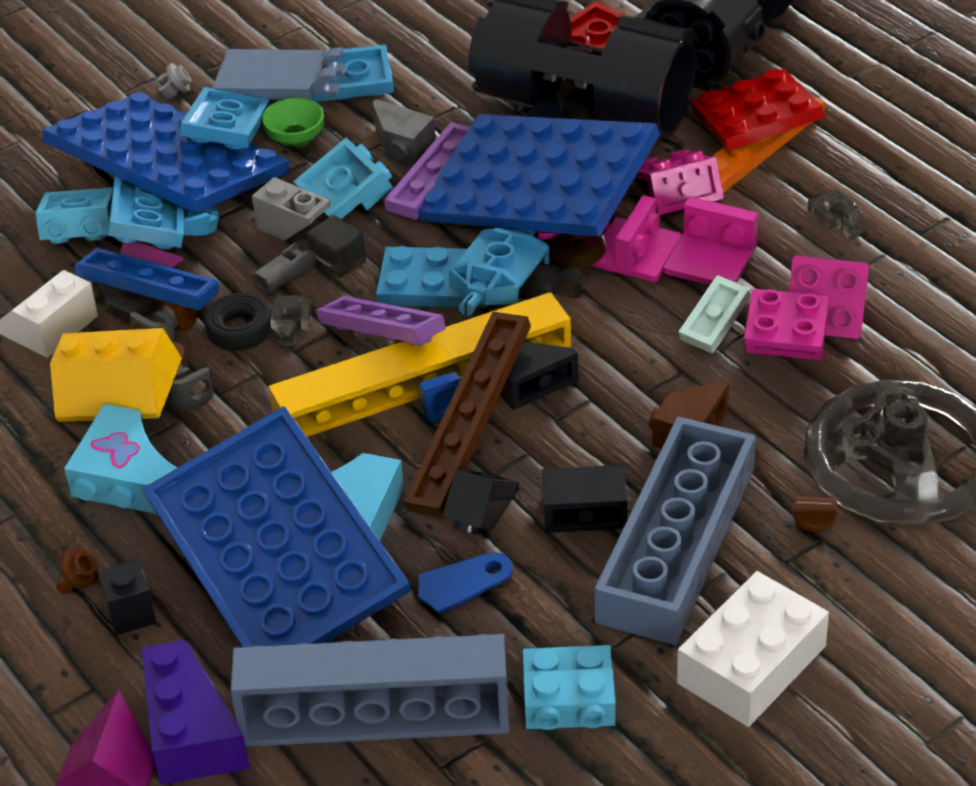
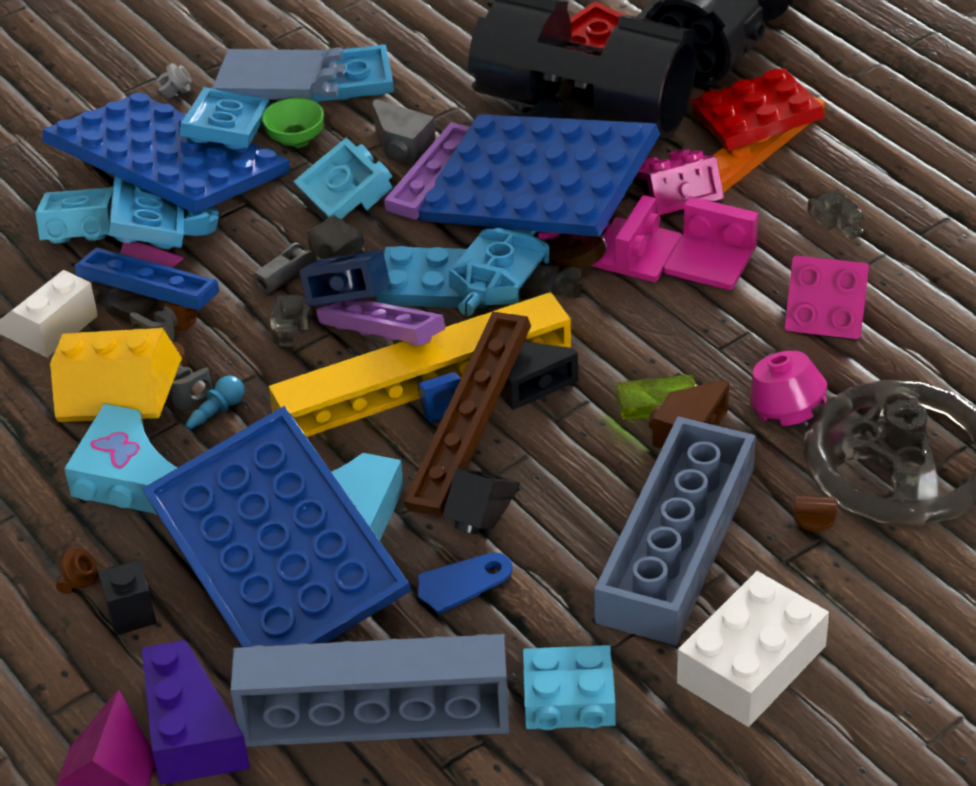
(227, 392): none -> dark azure bar
(237, 337): black tyre -> none
(285, 208): light grey slope -> none
(345, 278): none -> dark blue brick
(584, 498): black brick -> none
(641, 396): none -> clear neon green tile
(714, 314): light aqua plate -> none
(786, 324): dark pink bracket -> none
(787, 388): none -> dark pink cone

